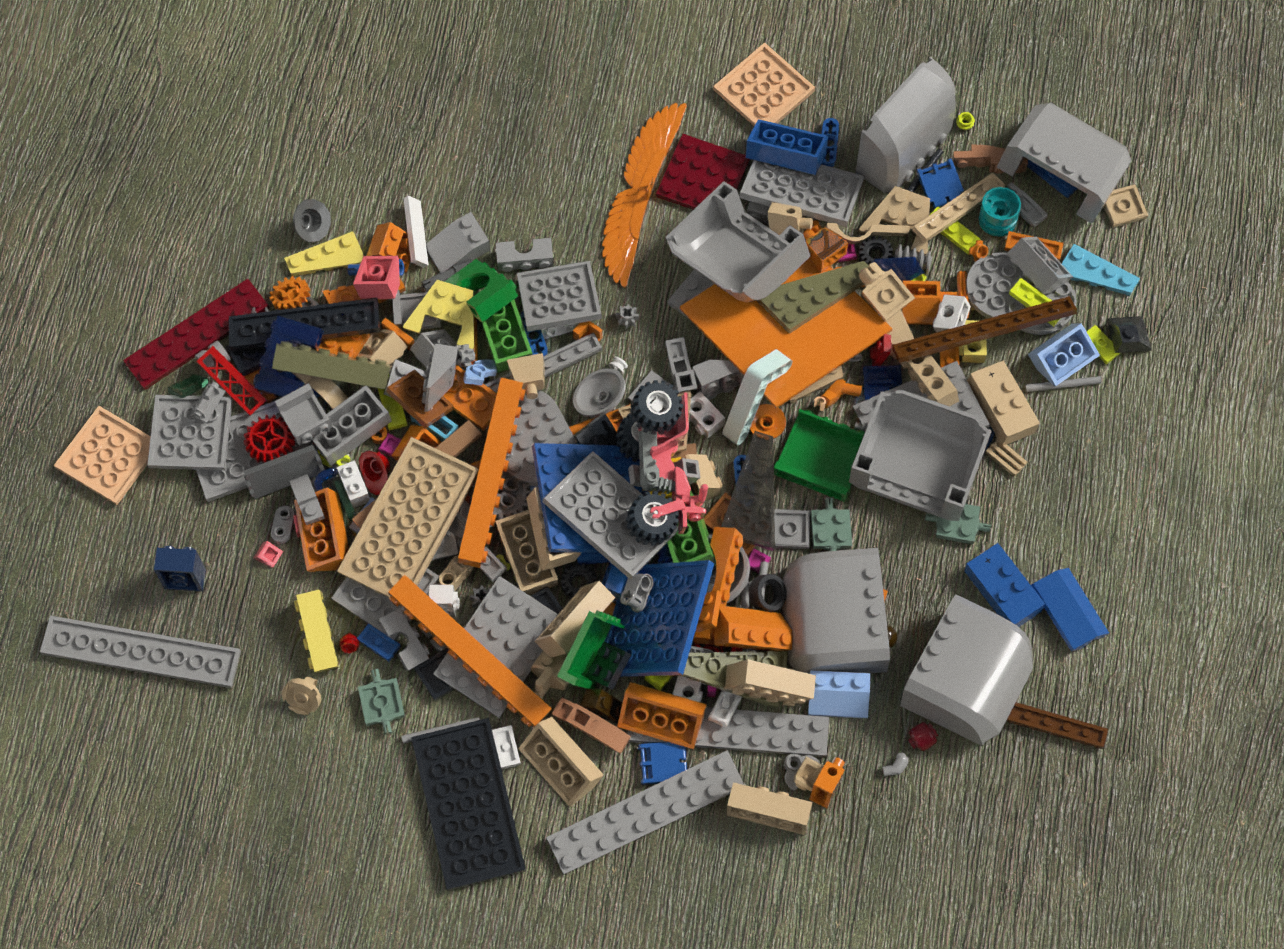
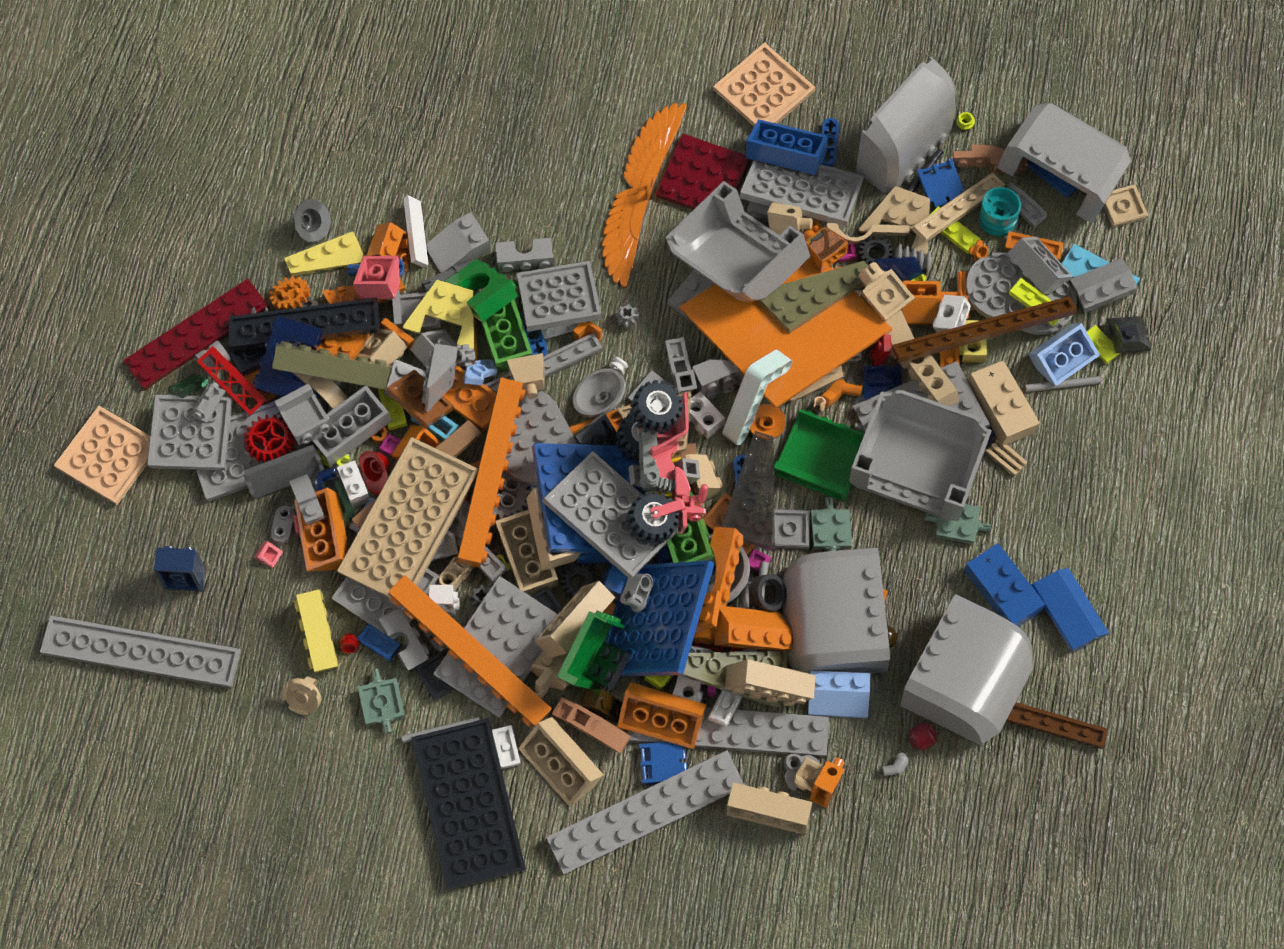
(1104, 285): none -> light grey slope

